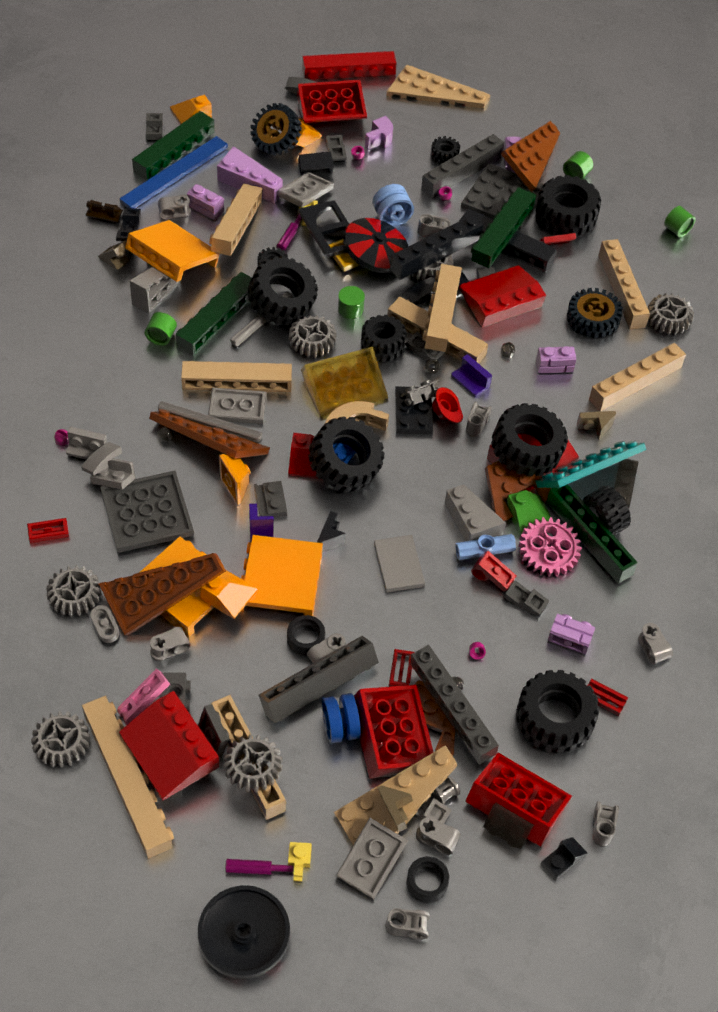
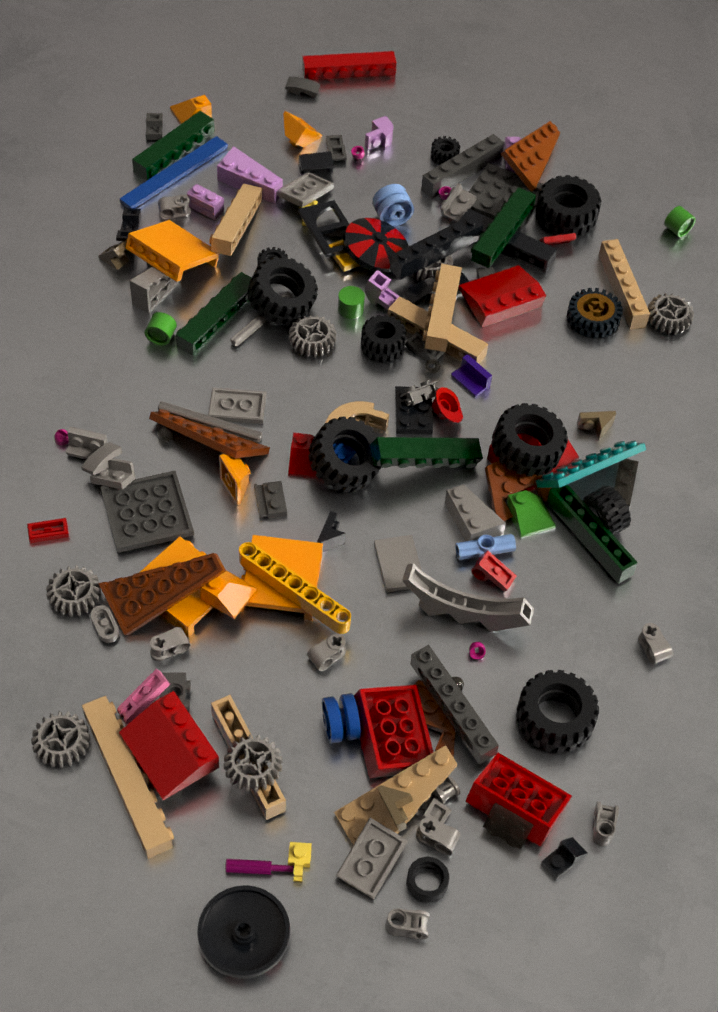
(106, 212): dark brown hinge -> none
(213, 730): dark grey plate -> none
(236, 375): tan brick -> none
(260, 524): dark purple panel -> none
(280, 118): wheel -> none
(289, 234): magenta axle -> none
(297, 595): none -> yellow beam
(300, 622): black tyre -> none
(318, 679): dark grey brick -> none
(331, 101): red slope -> none
(344, 380): clear yellow slope -> none
(378, 291): none -> lavender brick
(404, 653): red tile -> none
(425, 452): none -> dark green brick
(431, 224): light grey piece -> none
(434, 88): tan wing -> none
(457, 203): none -> light grey bracket
(465, 607): none -> light grey arch
(477, 419): light grey piece -> none
(505, 350): clear smoke hinge -> none
(529, 601): dark grey slope -> none
(550, 547): bright pink gear -> none
(555, 359): lavender brick -> none
(571, 633): lavender brick -> none
(578, 165): bright green piece -> none
(608, 694): red tile -> none
(637, 377): tan brick -> none

